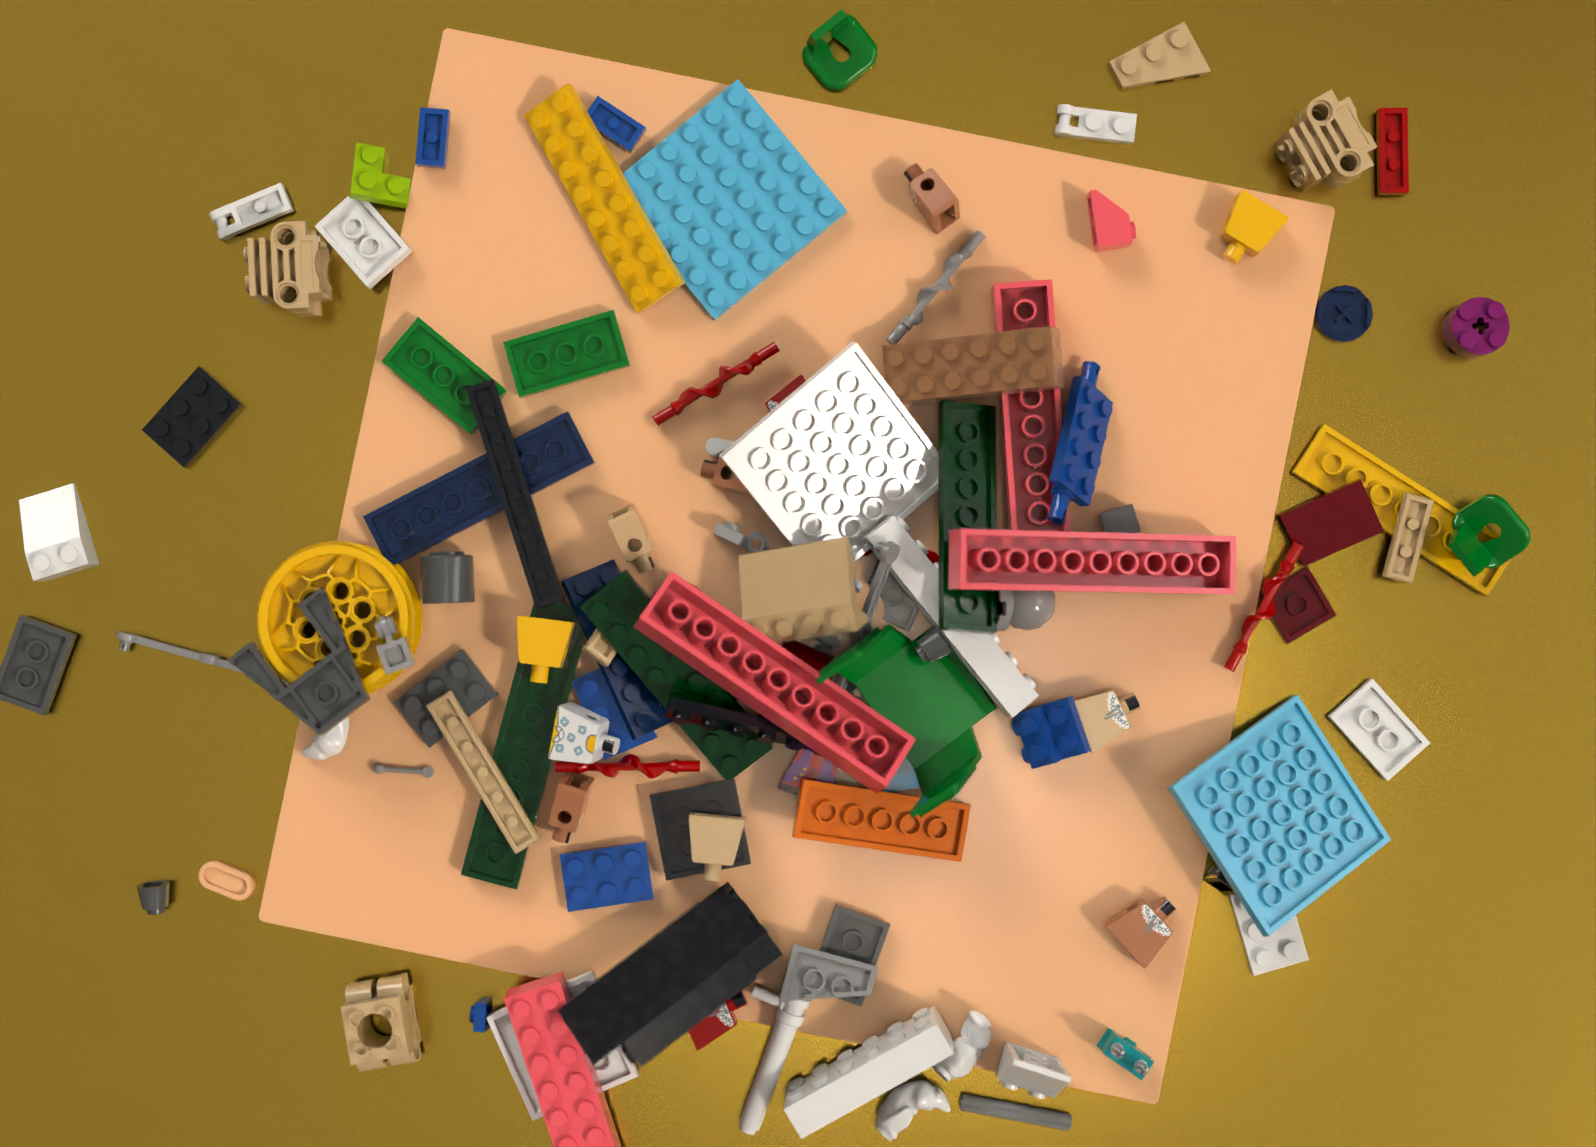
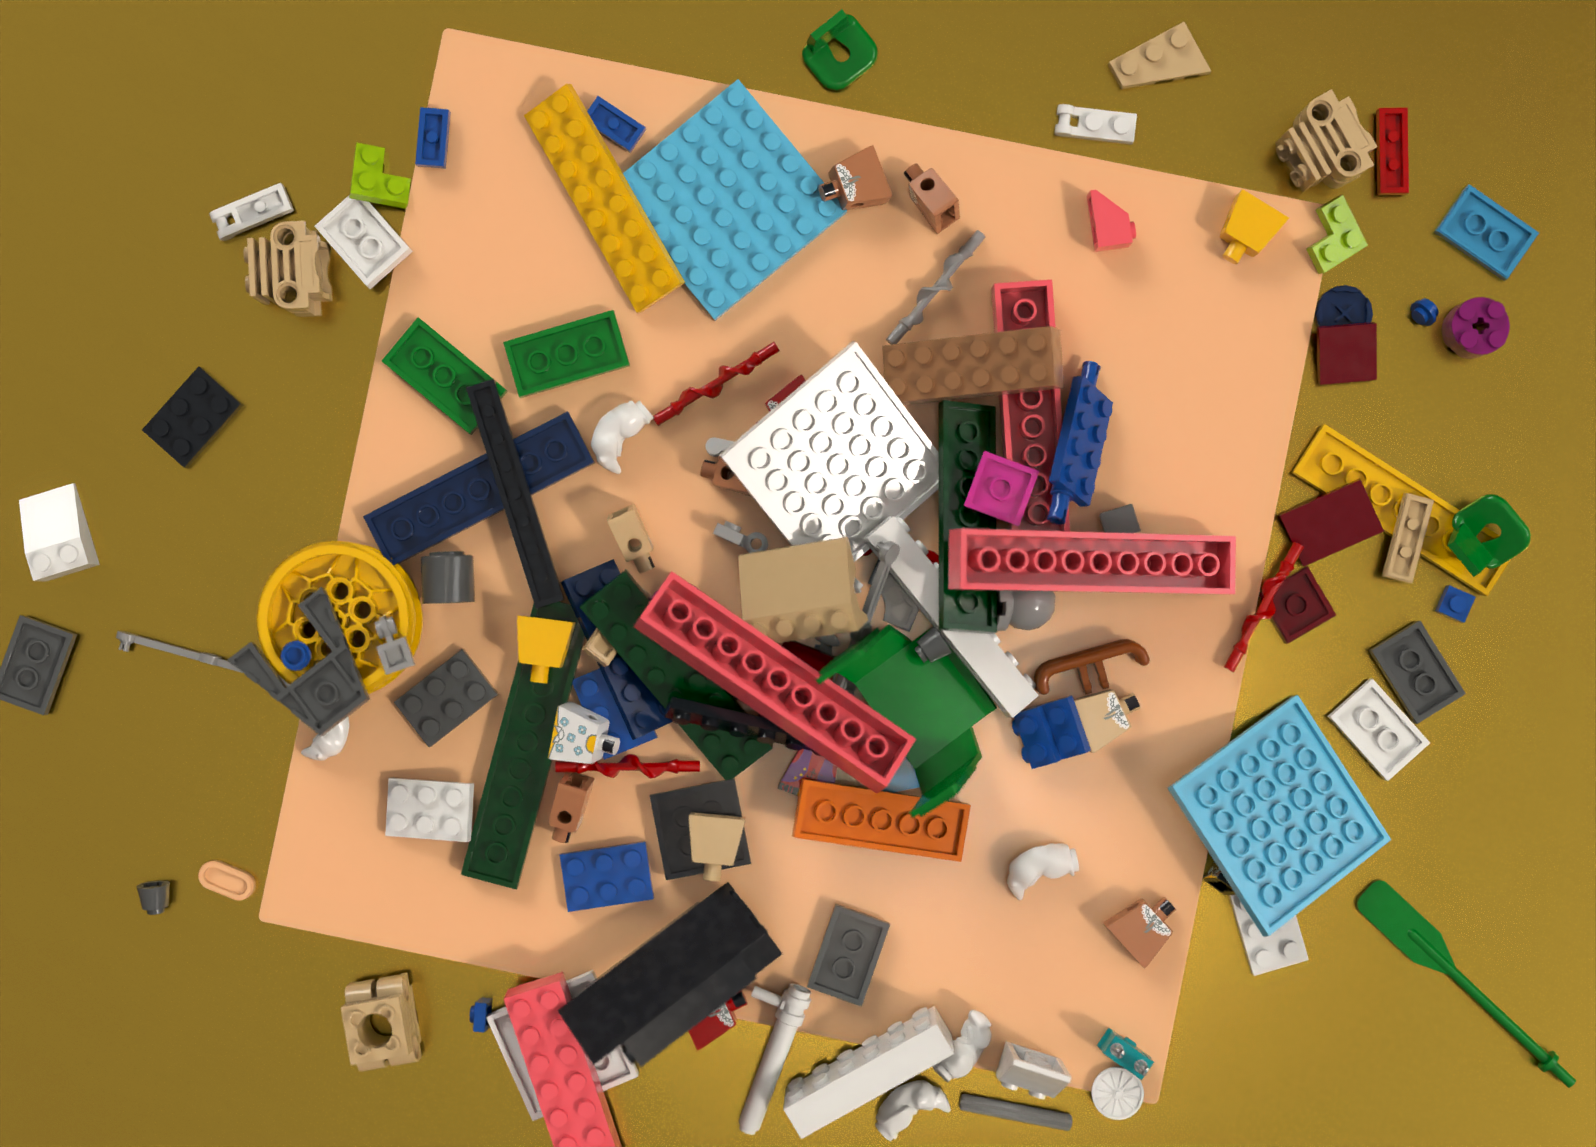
(296, 655): none -> blue plate
(427, 771): light grey hinge -> none
(429, 809): none -> white plate
(483, 771): tan tile -> none
(612, 430): none -> white animal
(825, 975): light grey wing -> none
(857, 181): none -> nougat torso
(1001, 488): none -> dark pink plate
(1048, 860): none -> white animal
(1082, 658): none -> dark orange piece
(1117, 1093): none -> white wheel
(1342, 237): none -> lime plate
(1347, 353): none -> dark red tile
(1417, 672): none -> dark grey plate
(1424, 312): none -> blue plate
(1426, 947): none -> green piece
(1455, 604): none -> blue plate
(1486, 232): none -> dark azure tile

